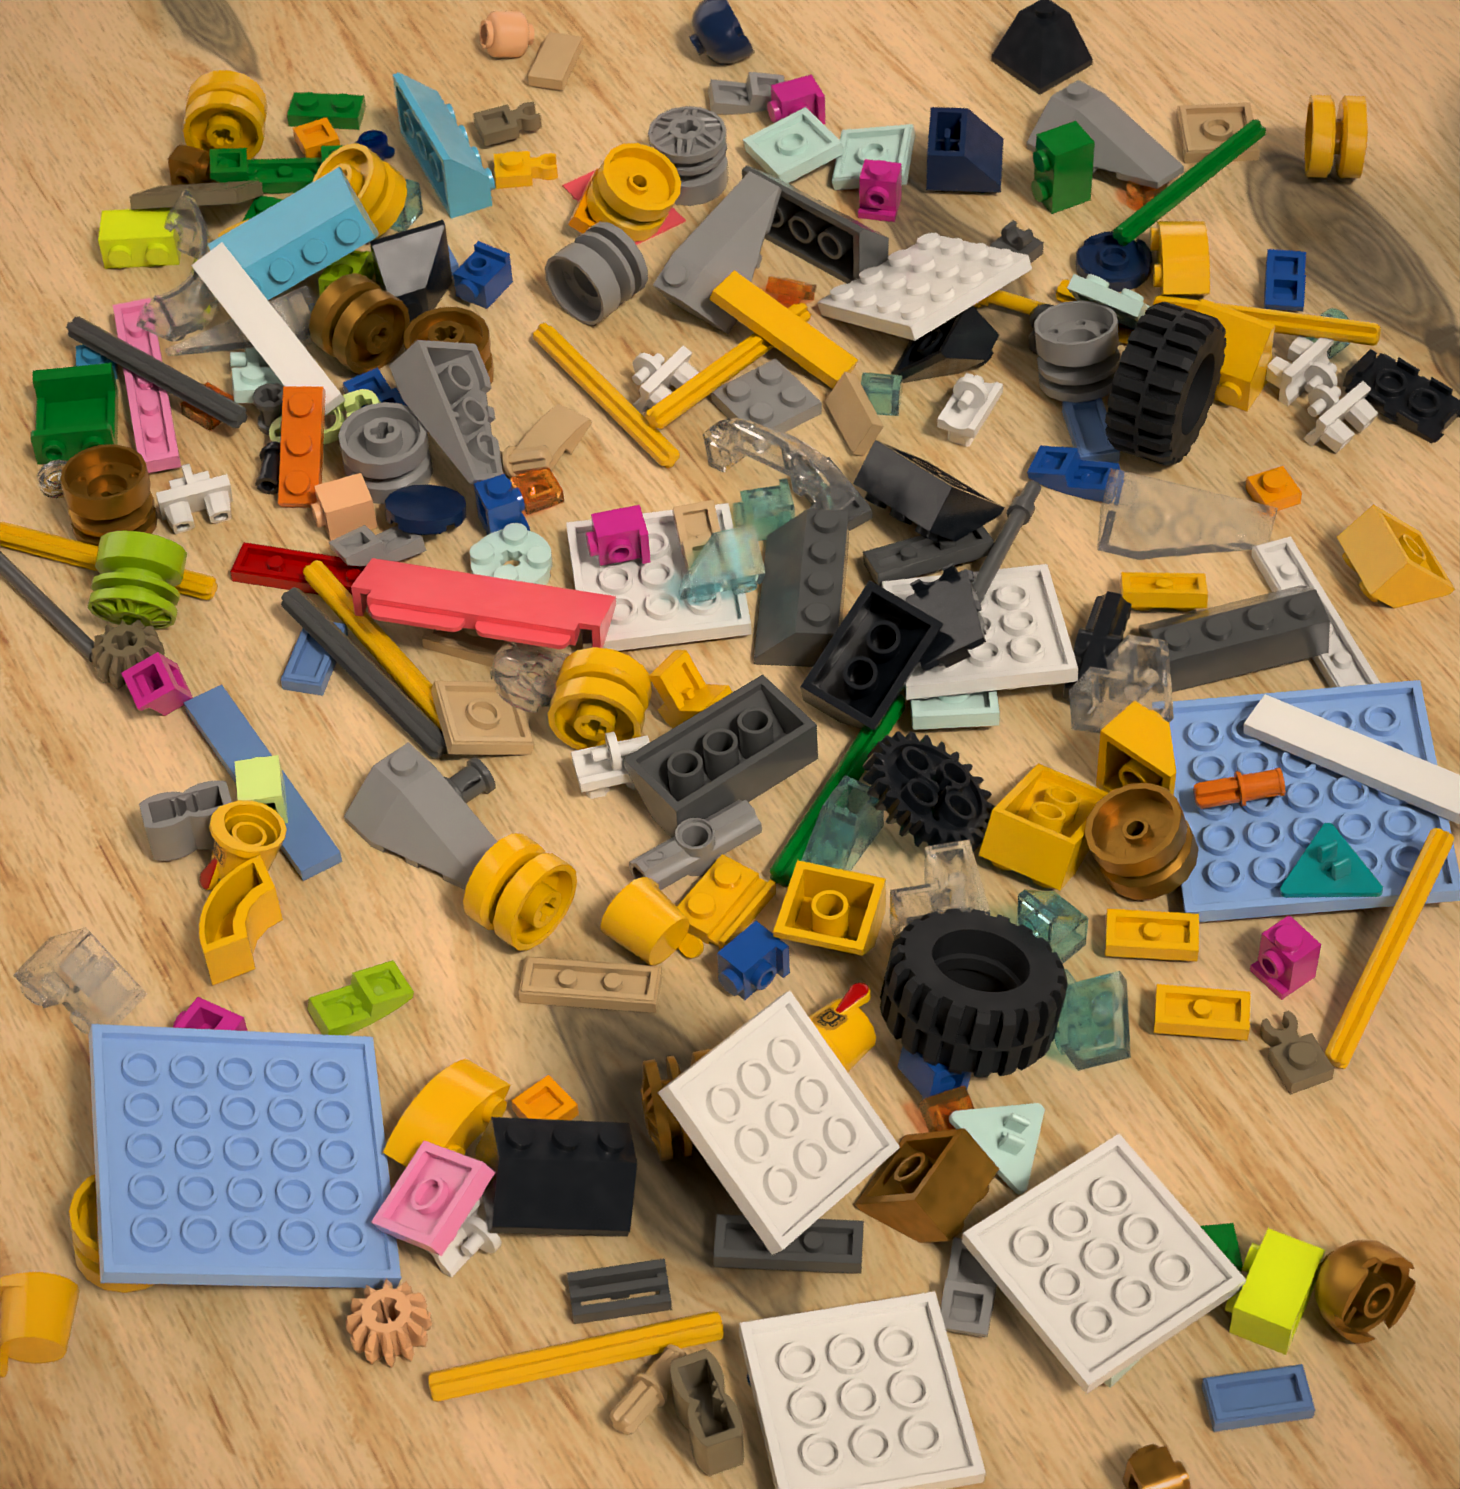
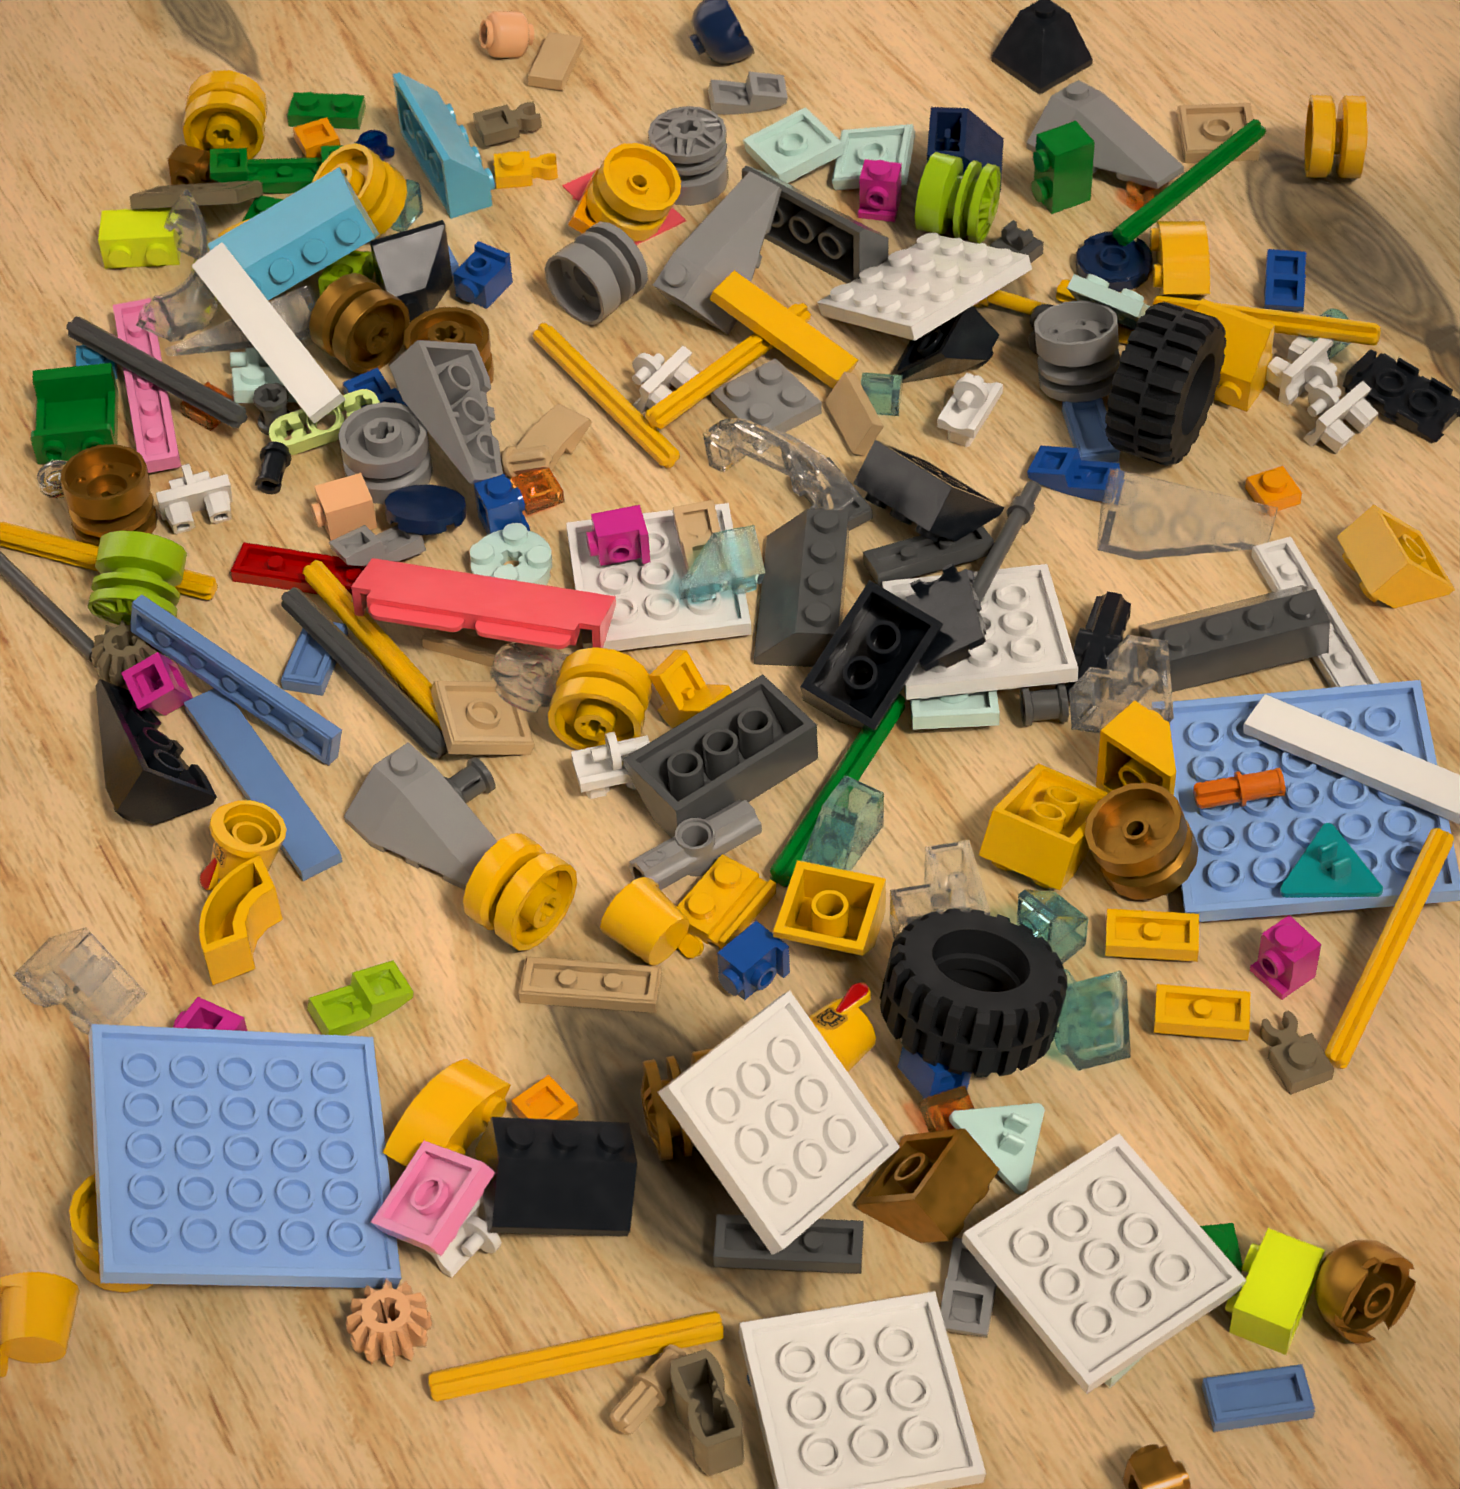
(143, 765): none -> black wedge
(180, 821): light grey brick -> none
(235, 680): none -> medium blue tile
(263, 782): yellowish green brick -> none
(301, 445): orange plate -> none
(619, 1283): dark grey tile -> none
(765, 508): clear light blue brick -> none
(790, 290): clear orange plate -> none
(795, 95): dark pink brick -> none
(927, 791): black gear -> none
(950, 196): none -> lime wheel
(1044, 704): none -> dark grey bush
(1164, 590): yellow plate -> none

